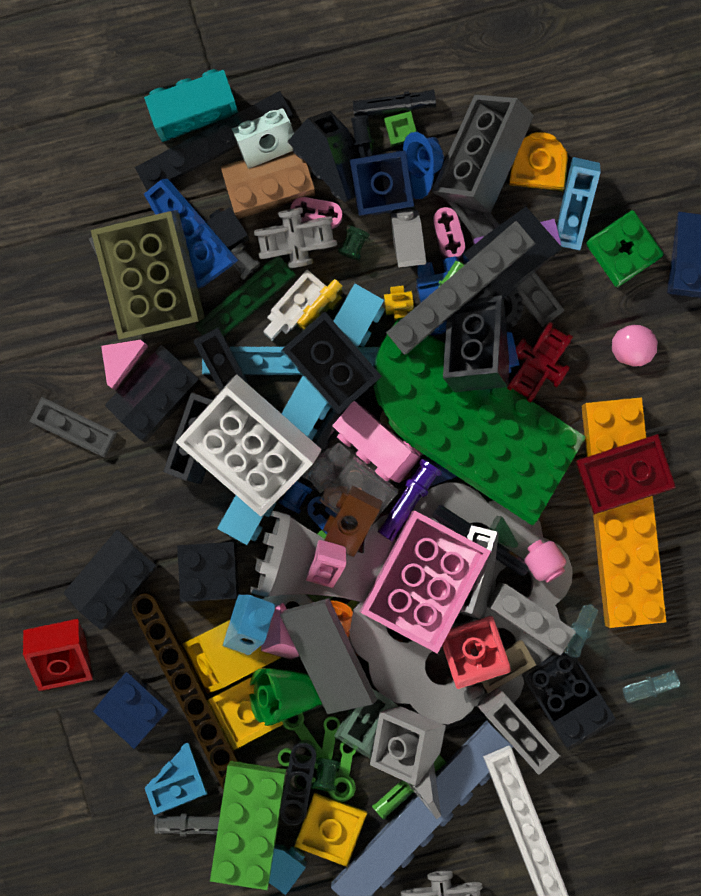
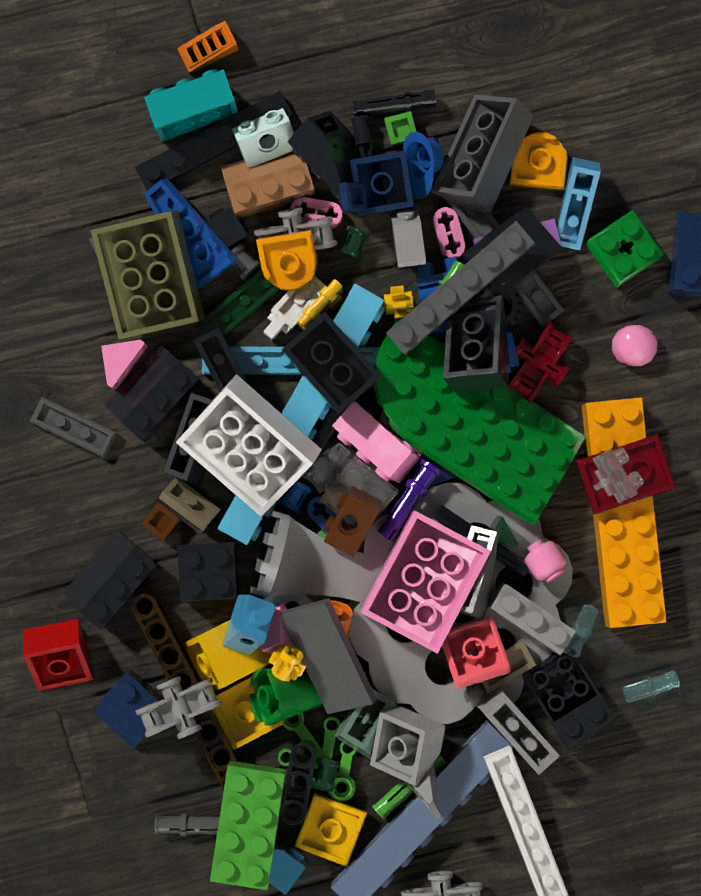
(161, 521): none -> reddish brown plate
(169, 711): none -> light grey axle
(176, 783): dark azure wing -> none
(189, 503): none -> dark tan plate
(211, 34): none -> orange slope
(287, 663): none -> yellow gear
(288, 259): none -> light orange tile
(327, 564): bright pink slope -> none
(353, 197): none -> dark blue tile
(613, 477): none -> clear hips

